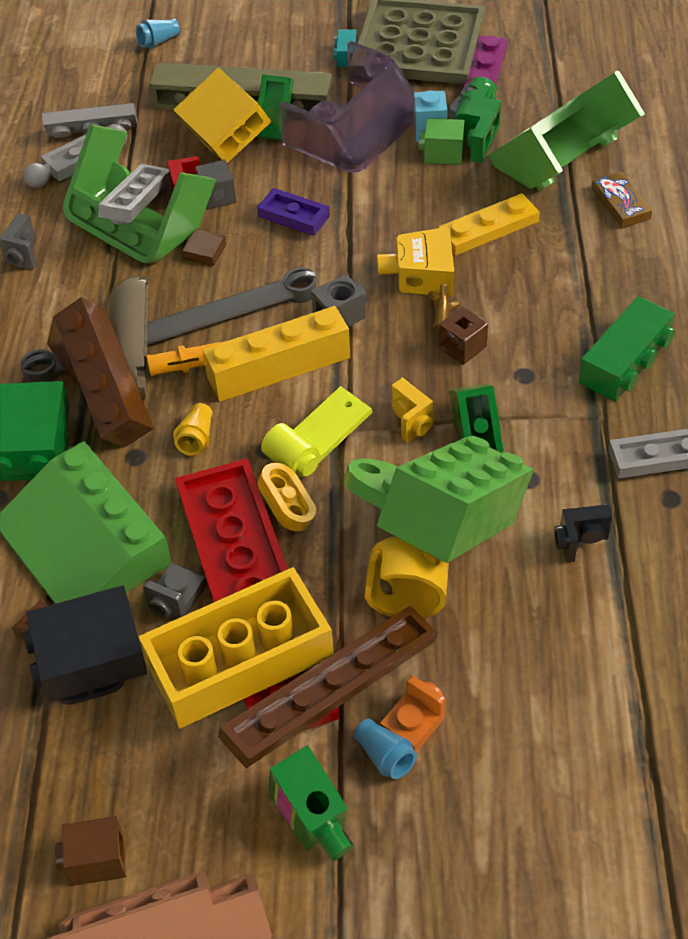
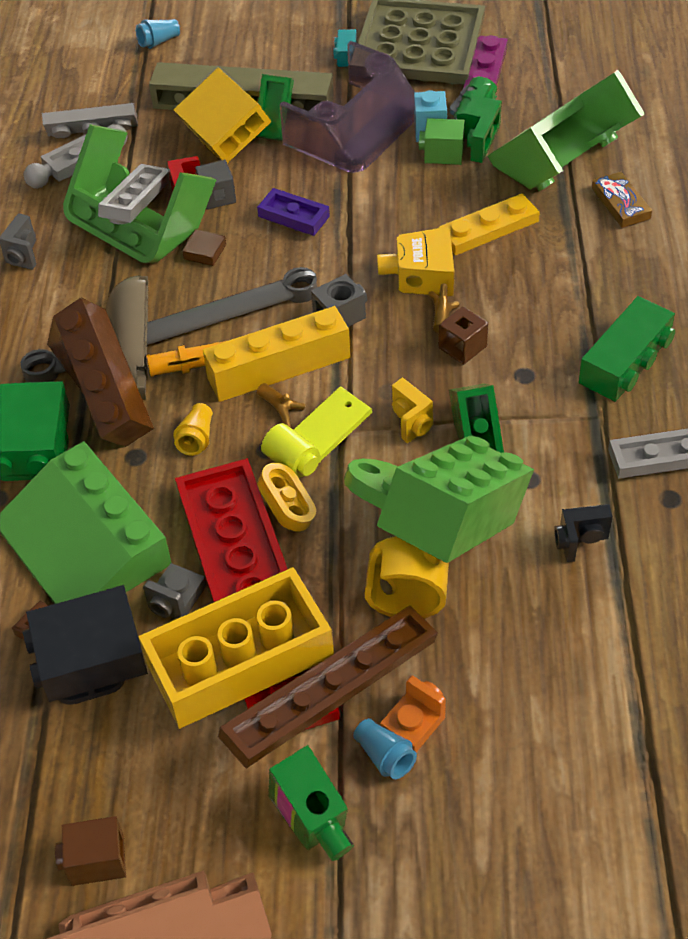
(281, 402): none -> pearl gold bar

